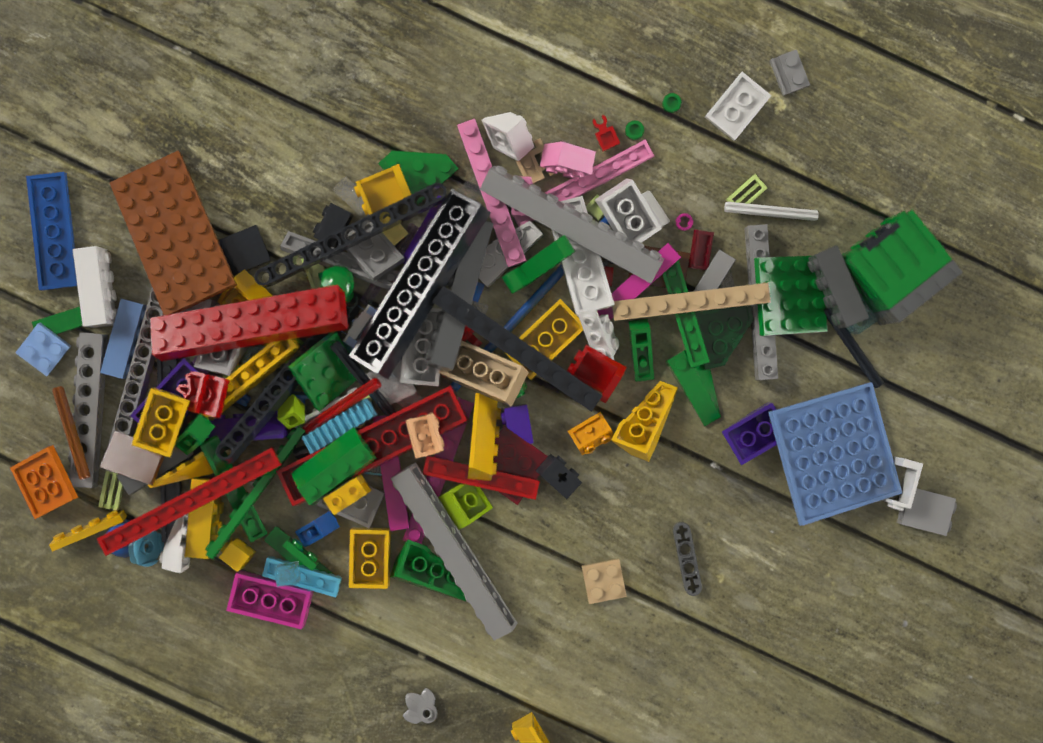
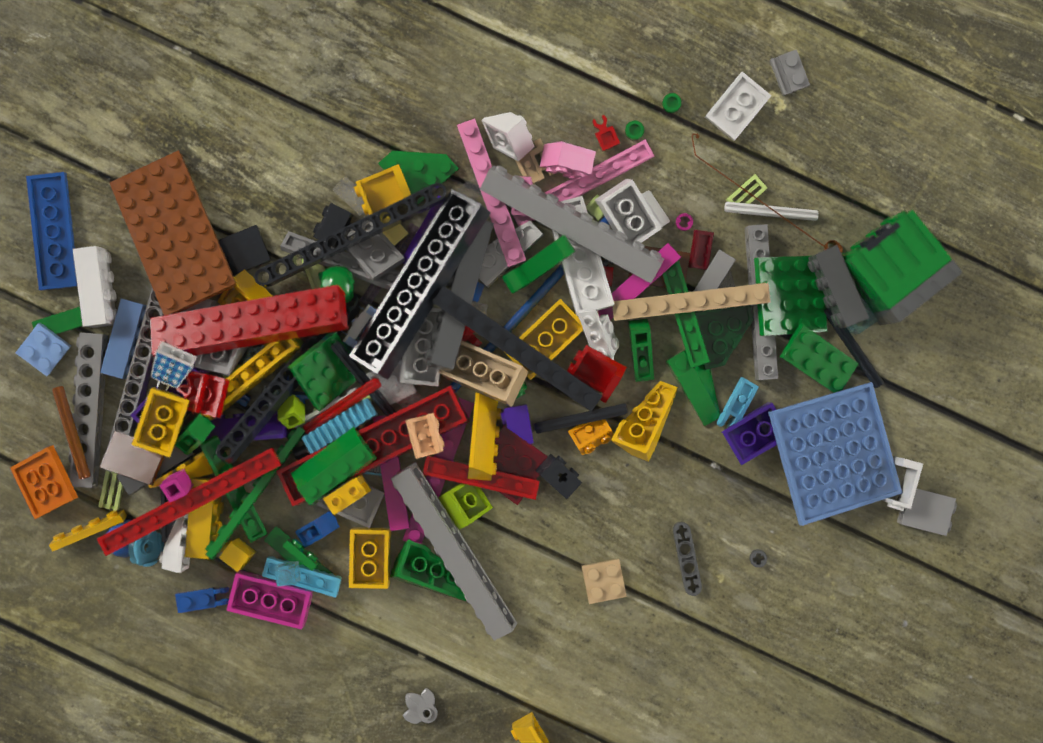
(171, 366): none -> torso
(176, 485): none -> dark pink brick
(200, 599): none -> blue hinge
(581, 418): none -> black axle
(738, 402): none -> medium azure hinge
(762, 561): none -> dark grey bush
(818, 359): none -> green plate
(825, 246): none -> dark orange piece

